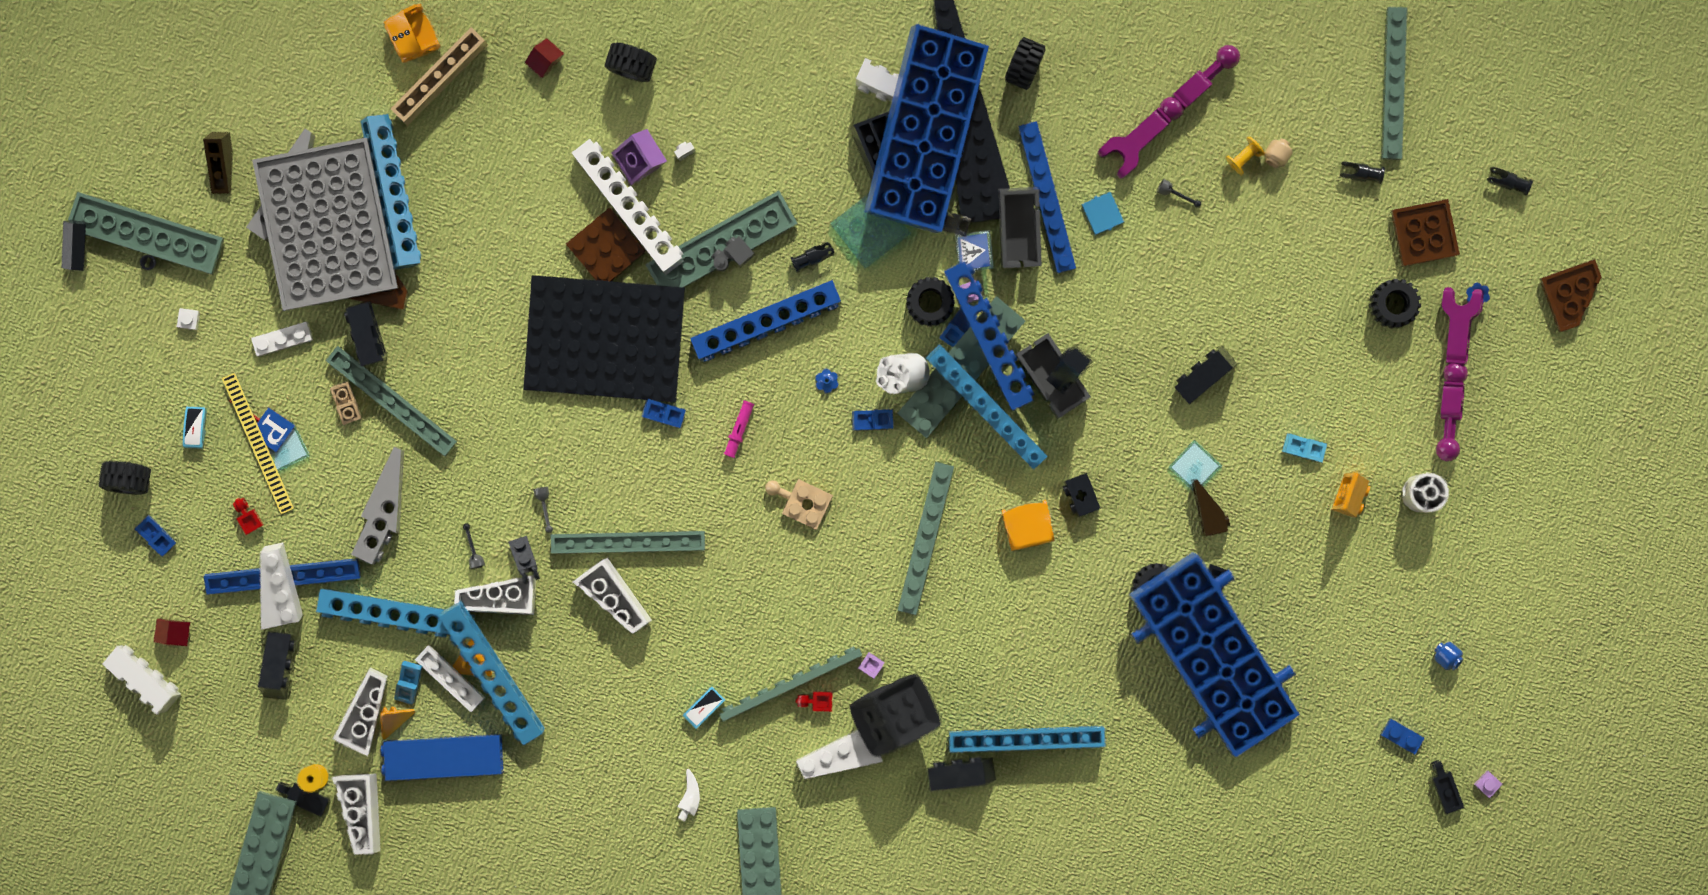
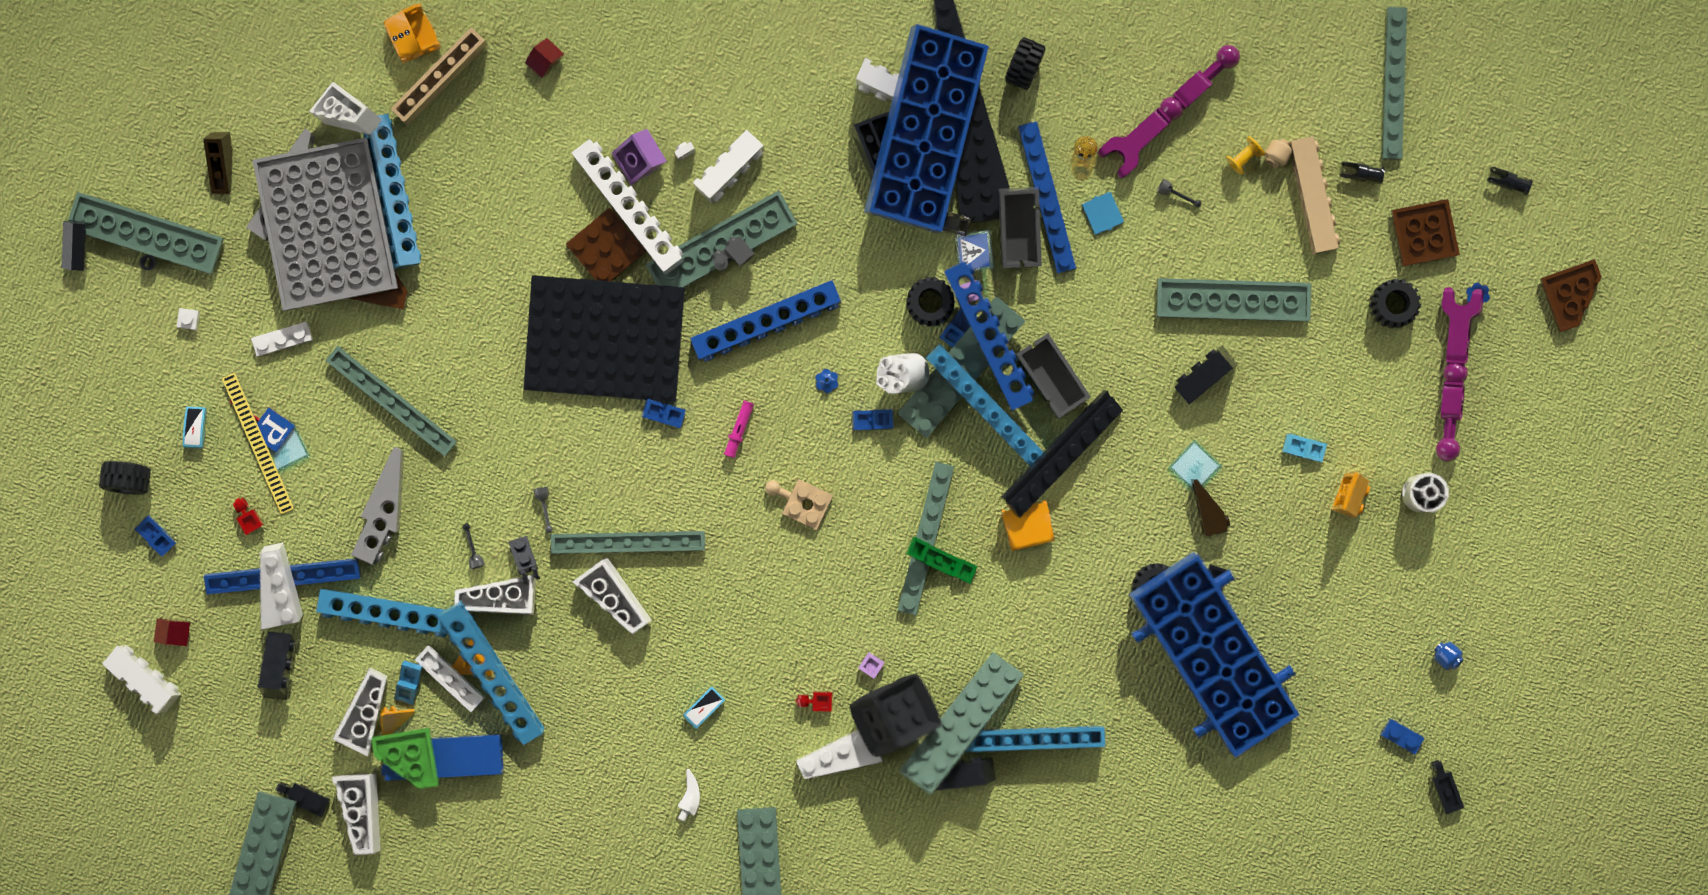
(306, 781): yellow piece -> none
(344, 111): none -> white wedge
(345, 402): tan slope -> none
(365, 333): black wedge -> none
(409, 756): none -> bright green plate
(630, 62): black tyre -> none
(729, 166): none -> white wedge
(783, 686): sand green plate -> none
(812, 256): black piece -> none
(867, 234): clear light blue plate -> none
(941, 560): none -> green slope
(961, 723): none -> sand green plate
(1061, 453): none -> black plate
(1070, 368): black wedge -> none
(1085, 147): none -> clear yellow piece
(1089, 501): black brick -> none
(1233, 300): none -> sand green plate
(1313, 195): none -> tan brick
(1488, 784): lavender plate -> none

